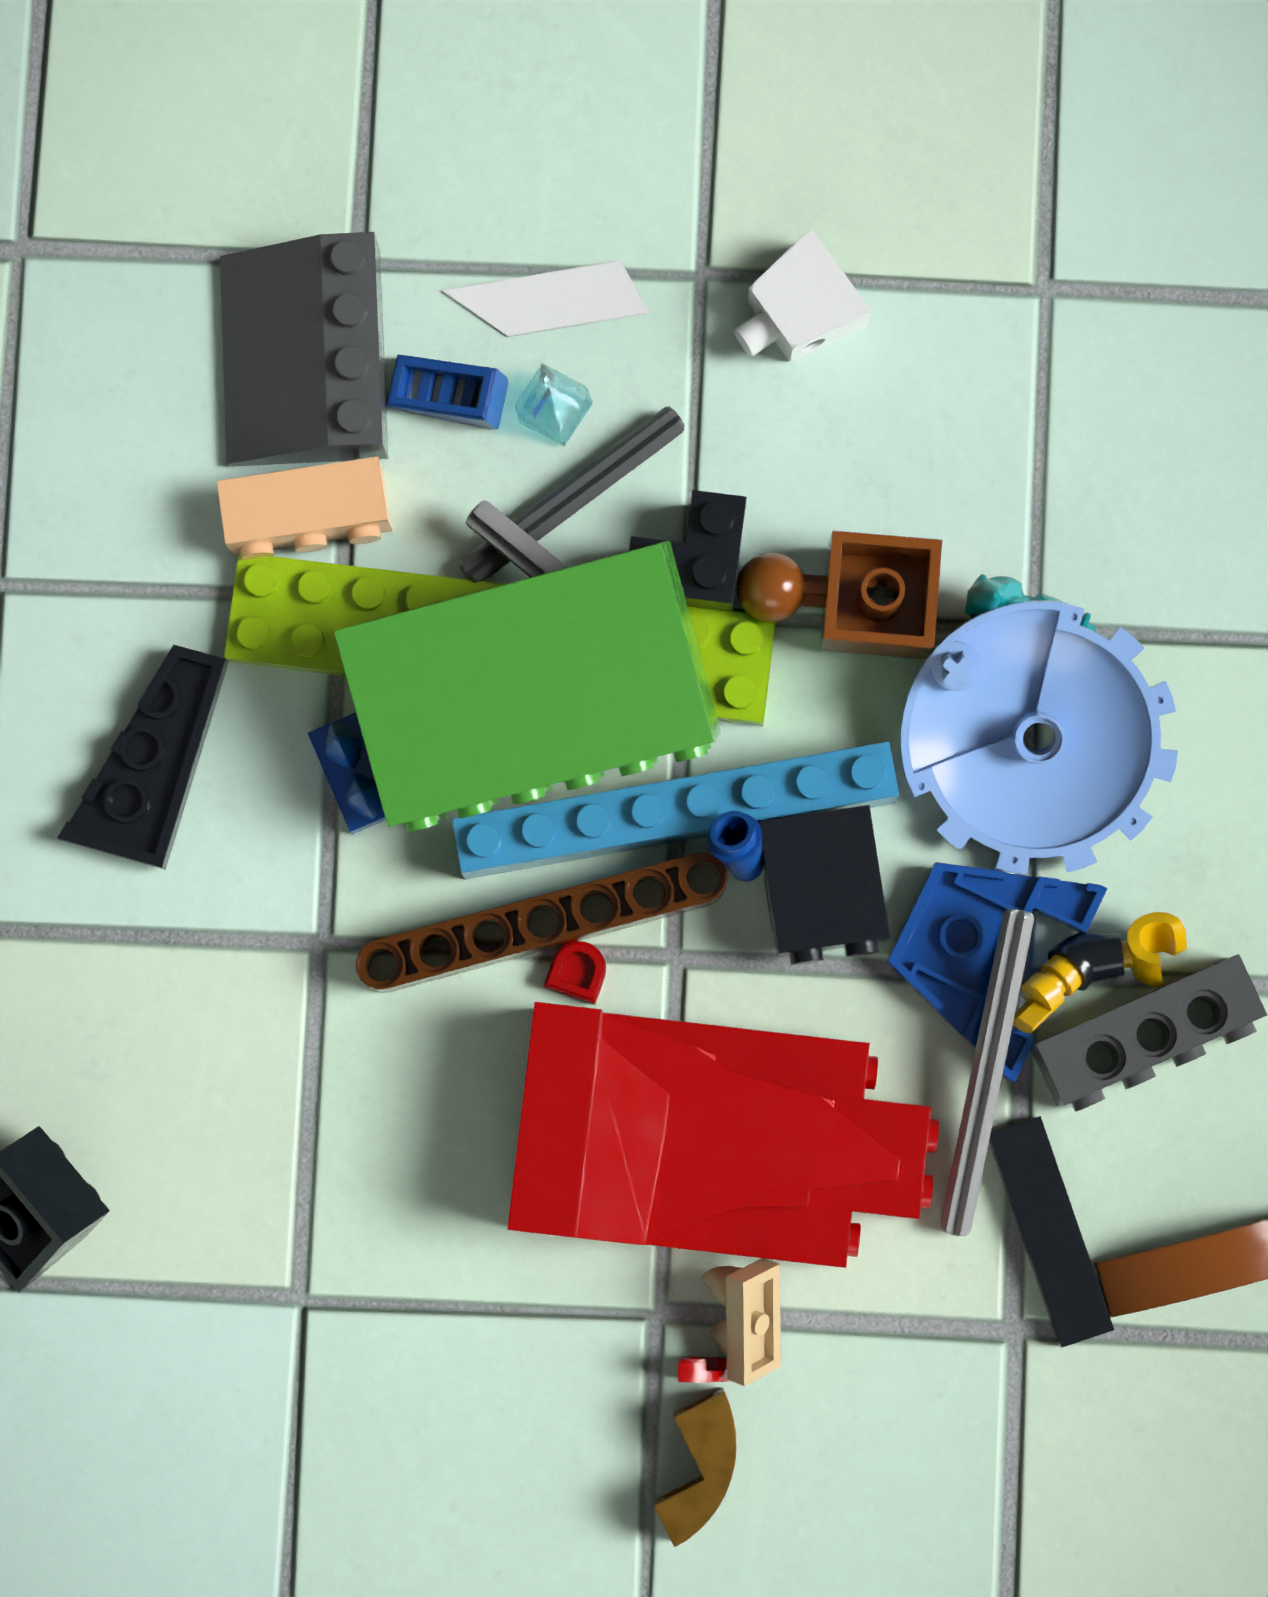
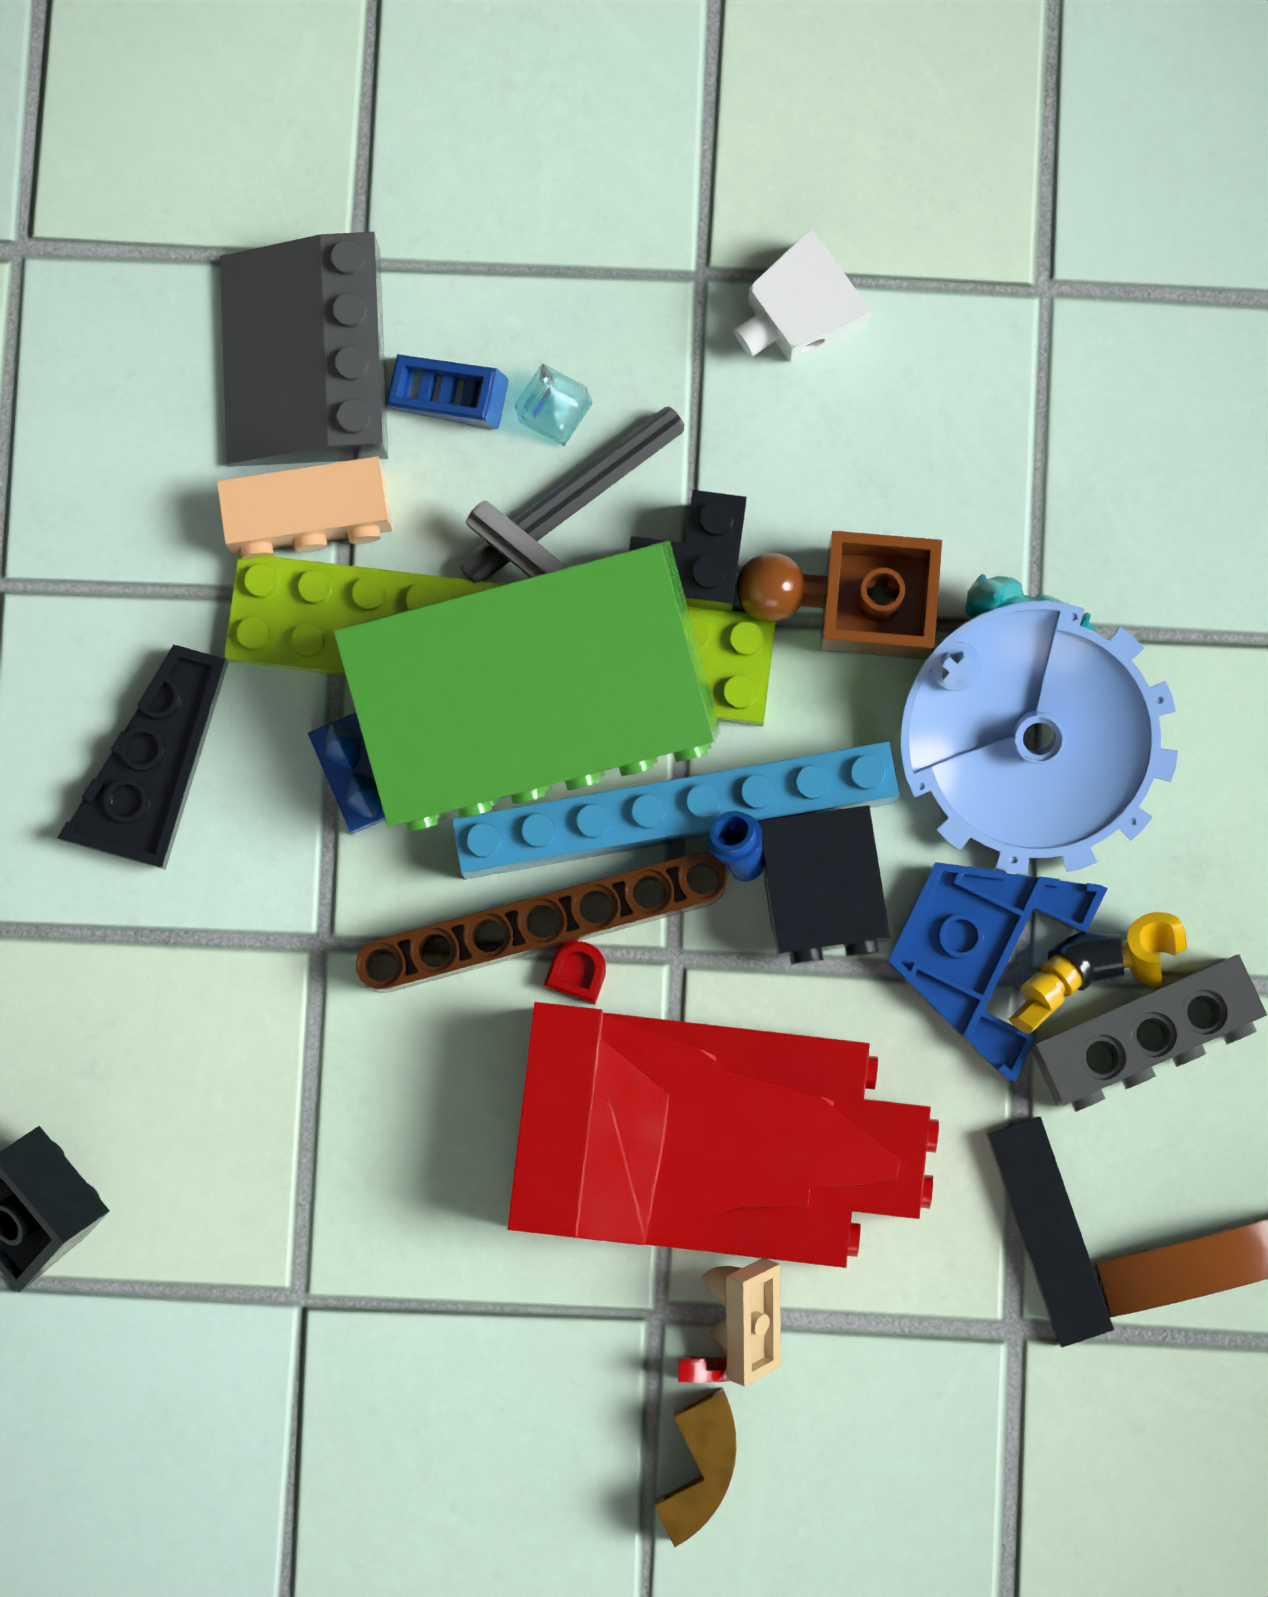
(553, 299): white sticker -> none
(987, 1072): light grey axle -> none

